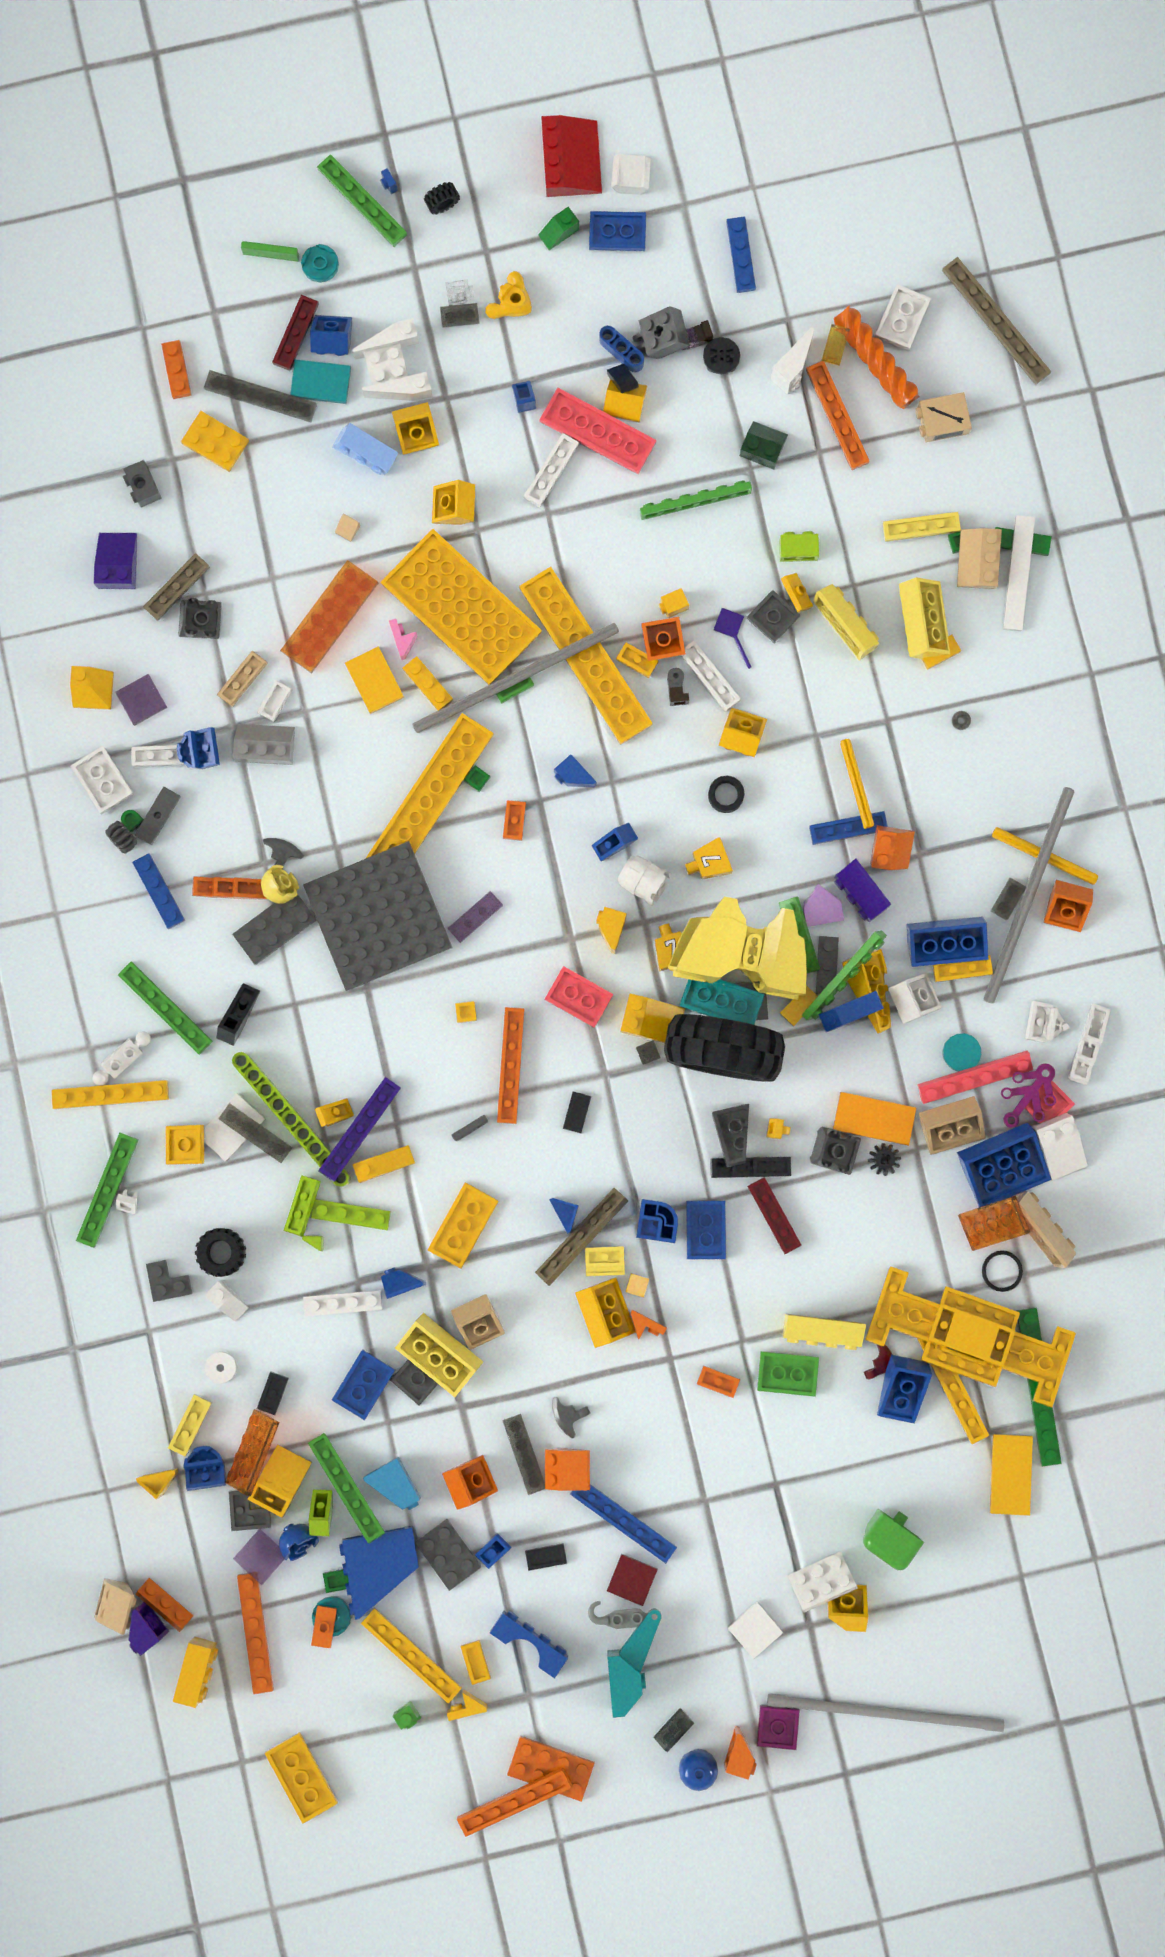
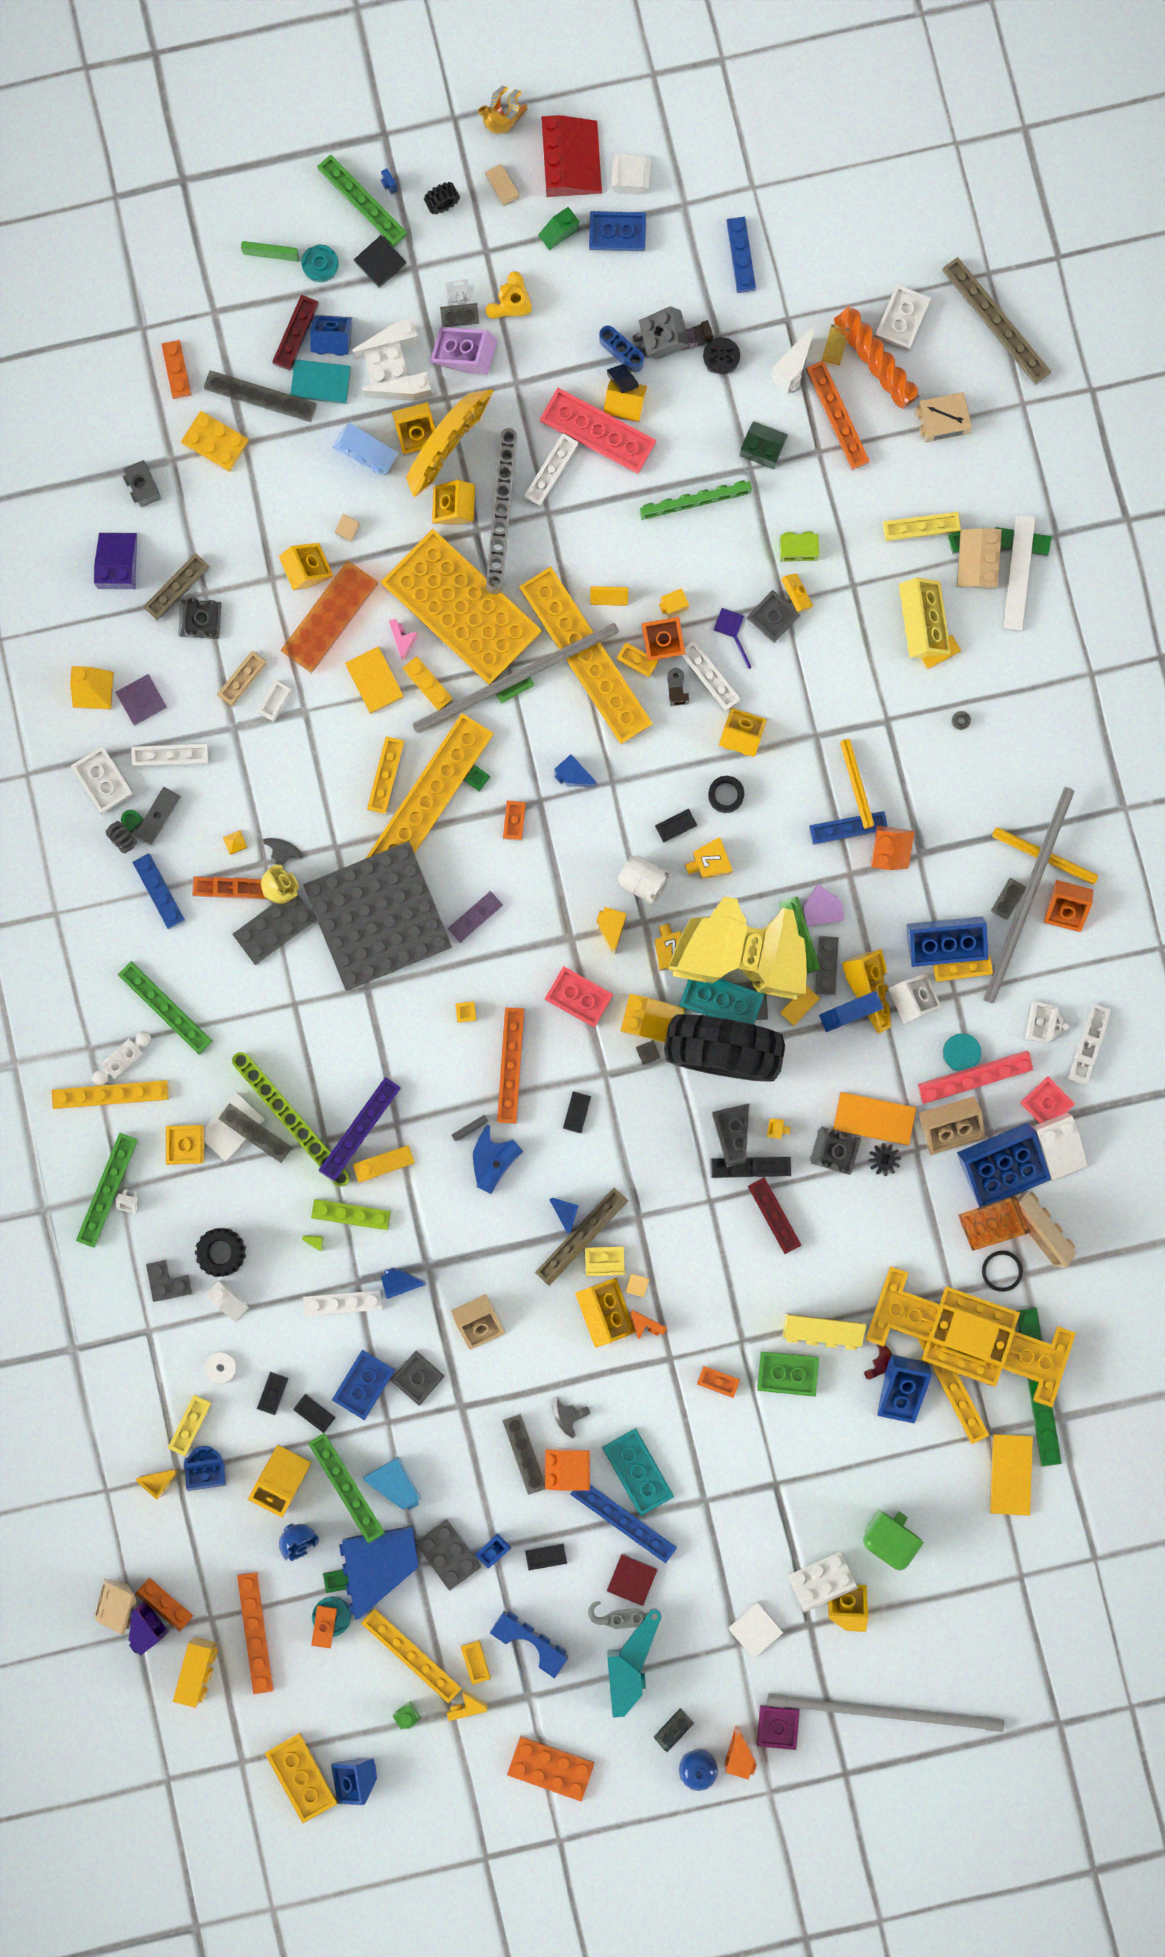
(199, 749): blue slope -> none
(235, 842): none -> yellow slope
(237, 1014): black slope -> none
(243, 1516): dark grey plate -> none
(252, 1452): clear orange plate -> none
(259, 1557): clear purple tile -> none
(264, 744): light grey slope -> none
(302, 1206): lime plate -> none
(305, 565): none -> yellow slope
(314, 1413): none -> black tile
(320, 1512): lime brick -> none
(334, 1112): yellow slope -> none
(354, 1780): none -> blue slope
(380, 261): none -> black tile
(385, 775): none -> yellow plate
(439, 1354): light yellow slope -> none
(445, 439): none -> yellow brick
(463, 1225): yellow tile -> none
(464, 350): none -> lavender slope
(470, 1482): orange slope -> none
(486, 1154): none -> blue pin
(494, 117): none -> pearl gold piece
(502, 184): none -> tan tile
(504, 502): none -> light grey beam
(514, 1802): orange plate -> none
(524, 396): blue slope -> none
(609, 596): none -> yellow slope
(615, 841): blue slope -> none
(638, 1472): none -> teal tile
(657, 1221): blue brick -> none
(676, 825): none -> black tile
(706, 1229): blue plate -> none
(846, 621): light yellow slope -> none
(851, 969): bright green plate -> none
(862, 891): dark purple slope -> none
(1030, 1092): magenta plant -> none

